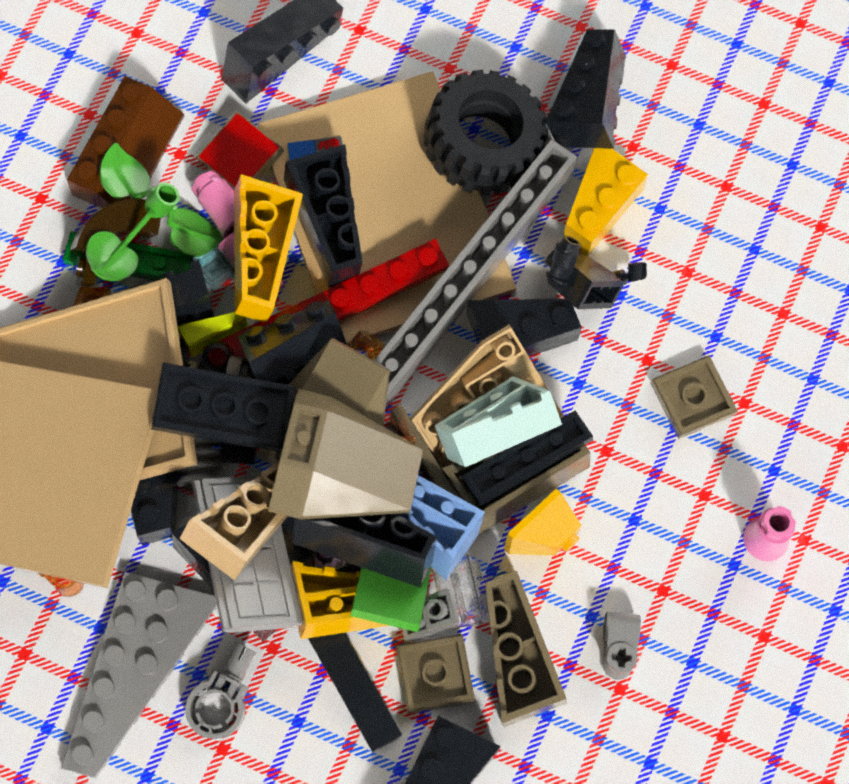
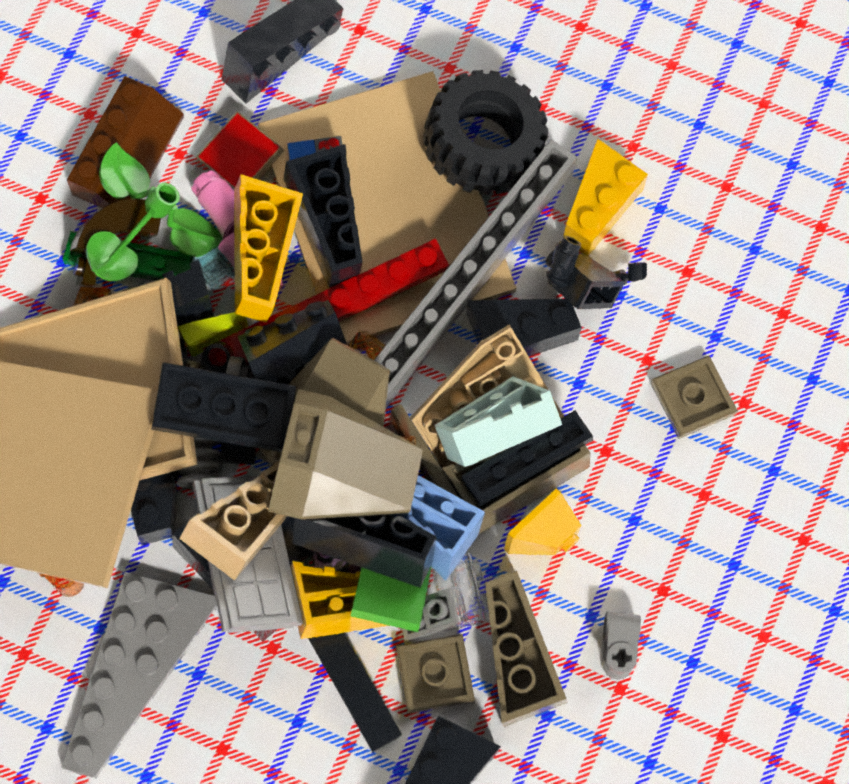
(233, 673): light grey pin -> none
(590, 93): black wedge -> none
(763, 540): bright pink plant -> none

